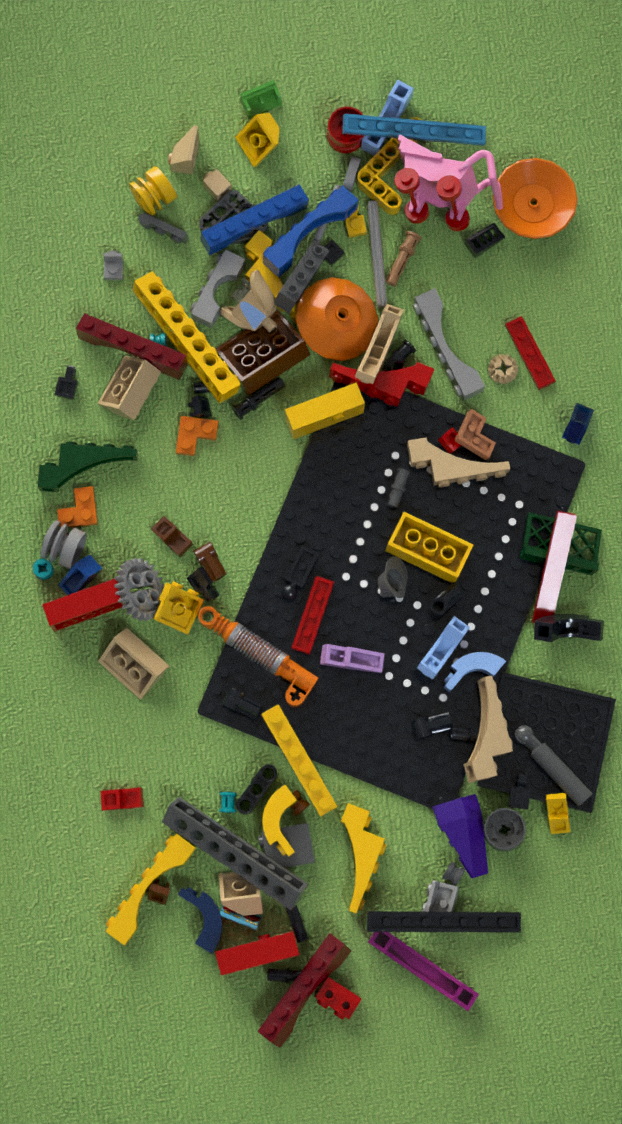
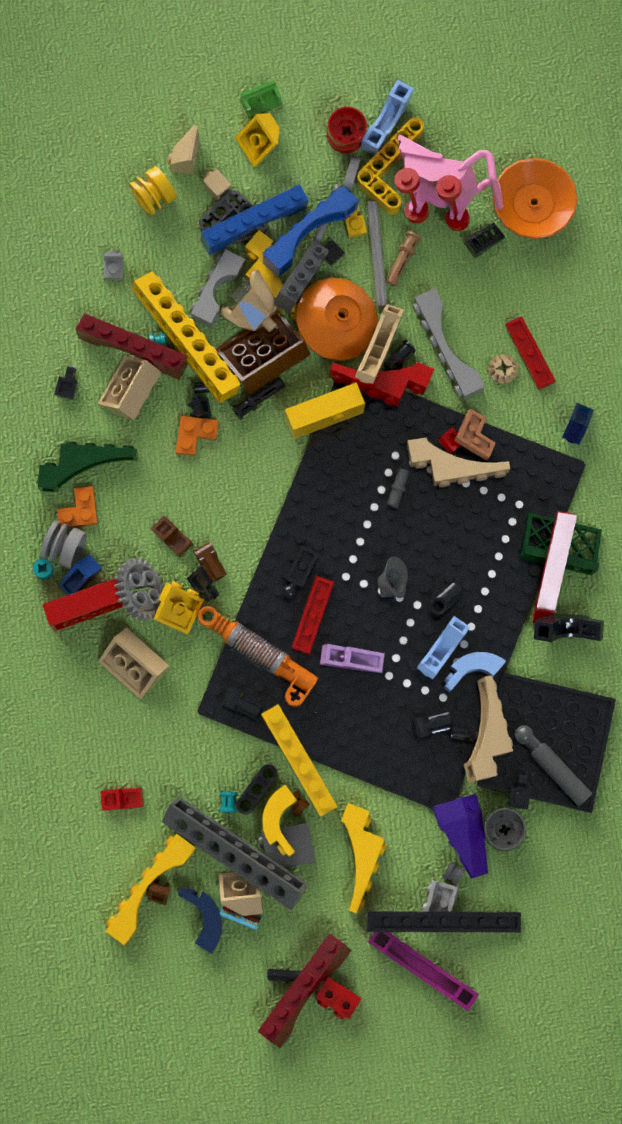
(161, 228): dark grey hinge -> none
(257, 953): red brick -> none
(297, 924): black axle -> none
(414, 129): dark azure tile -> none
(429, 547): yellow brick -> none
(558, 813): yellow slope -> none

